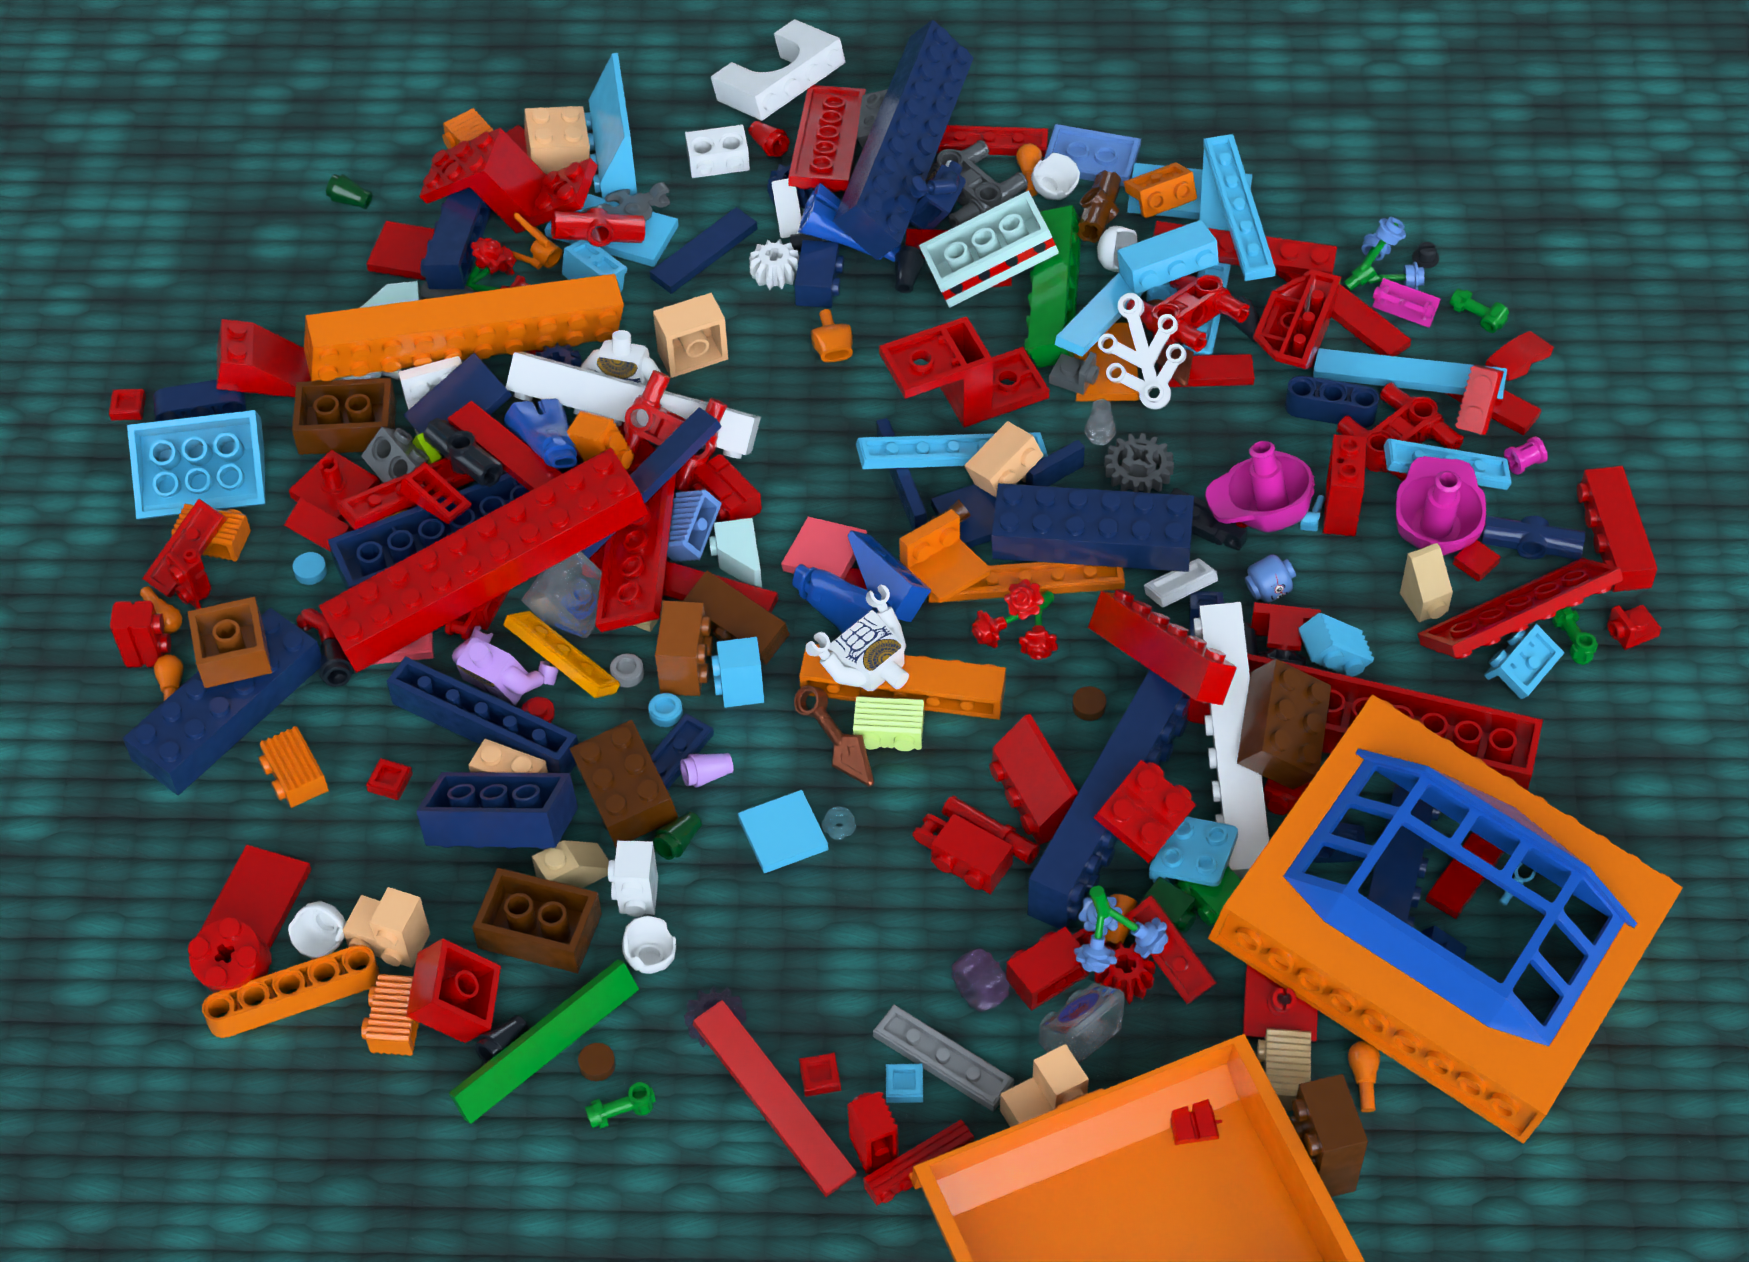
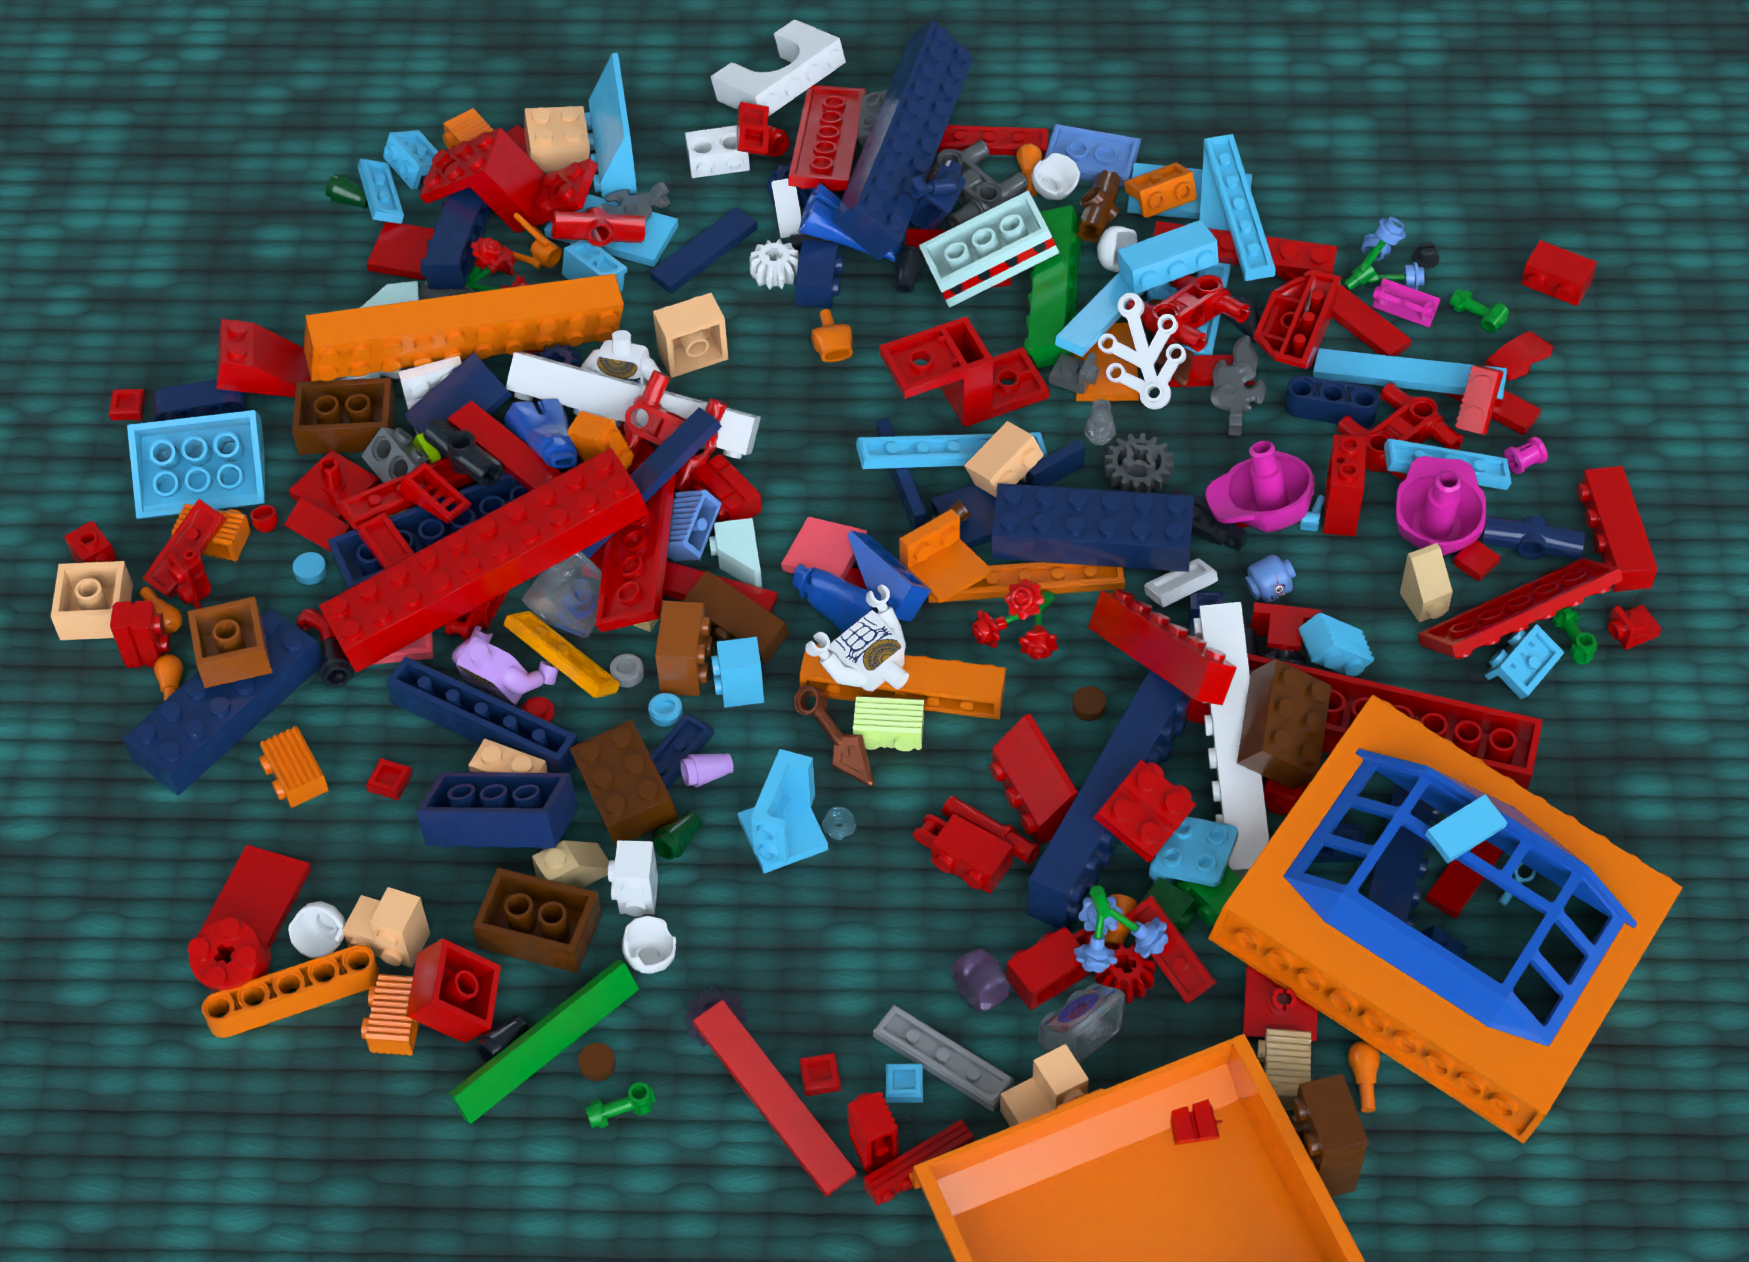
(86, 598): none -> light nougat brick
(89, 545): none -> red brick
(264, 518): none -> red hinge
(380, 191): none -> medium azure tile
(384, 541): none -> red tile
(409, 156): none -> medium azure bracket
(752, 128): none -> red slope
(787, 781): none -> medium azure panel
(1229, 381): none -> dark grey piece
(1466, 828): none -> medium azure tile
(1558, 273): none -> red brick

